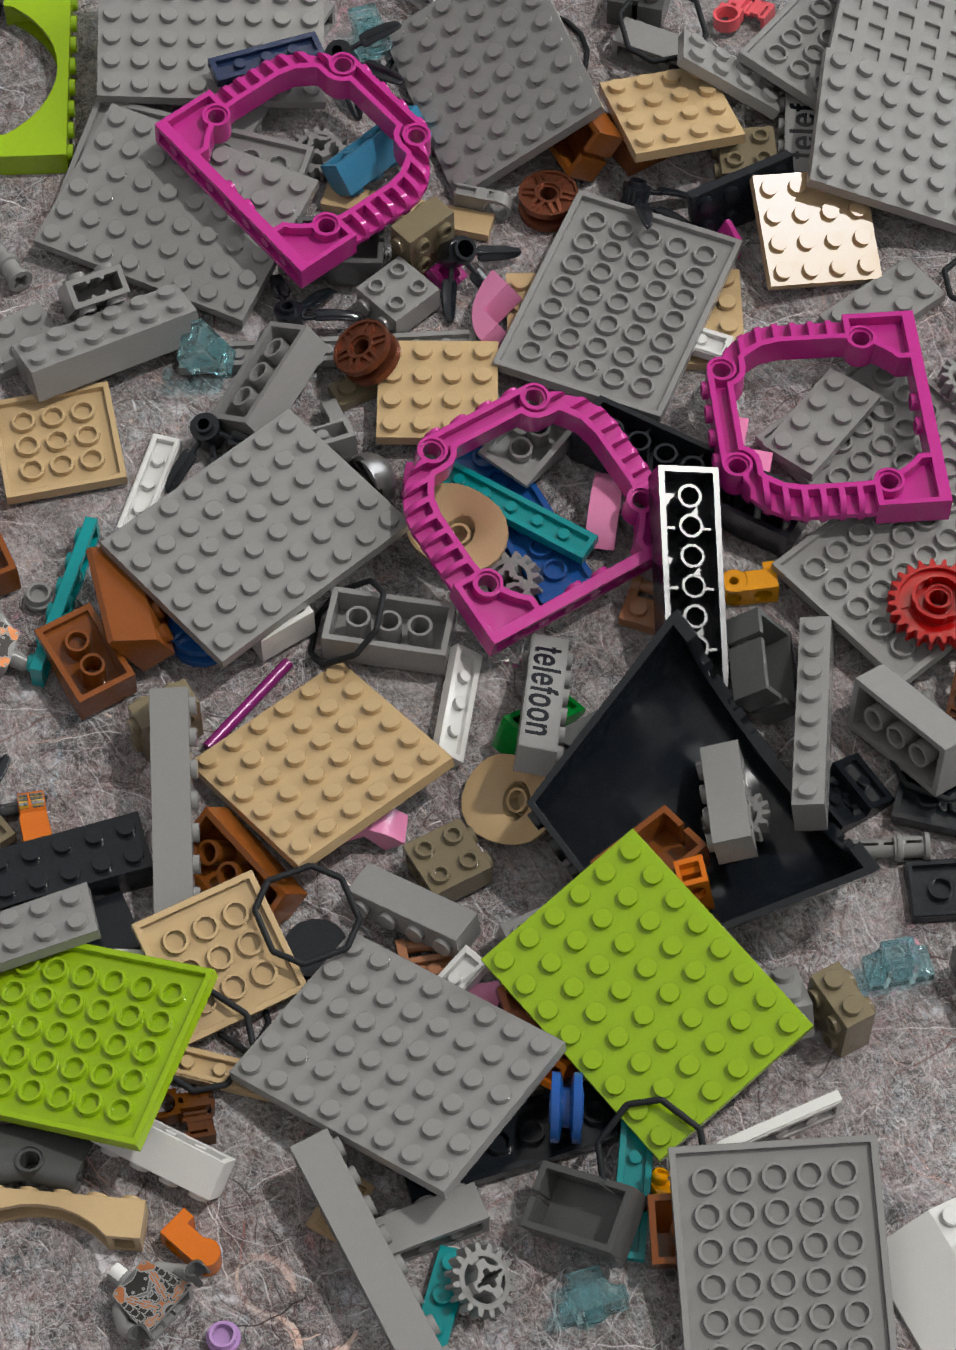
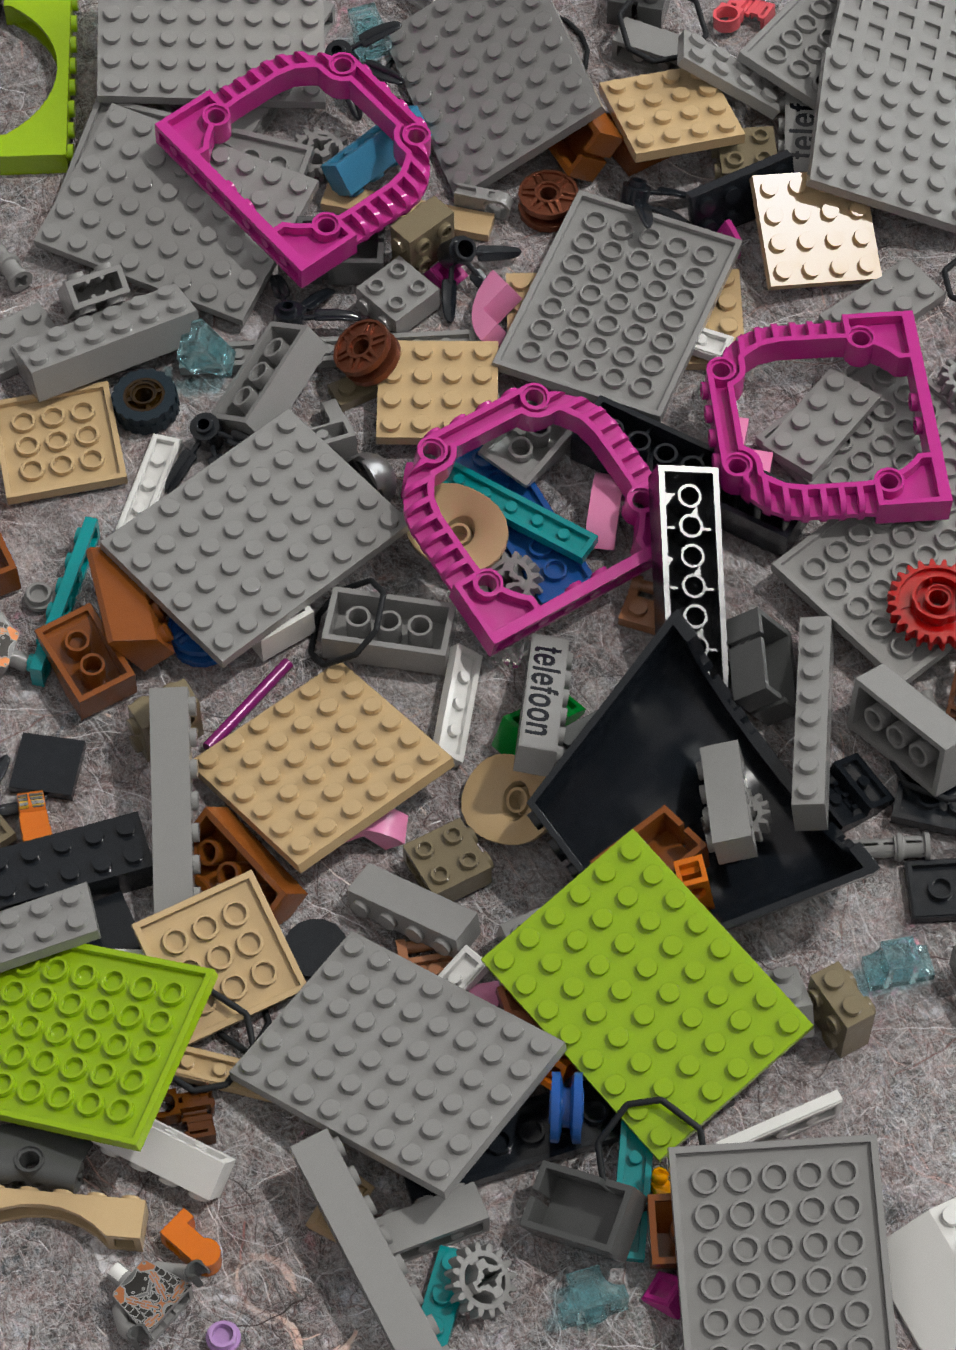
(47, 765): none -> black tile
(145, 401): none -> black wheel
(235, 64): dark blue plate -> none
(255, 910): black piece -> none
(664, 1294): none -> dark pink slope
(751, 586): light orange leg -> none

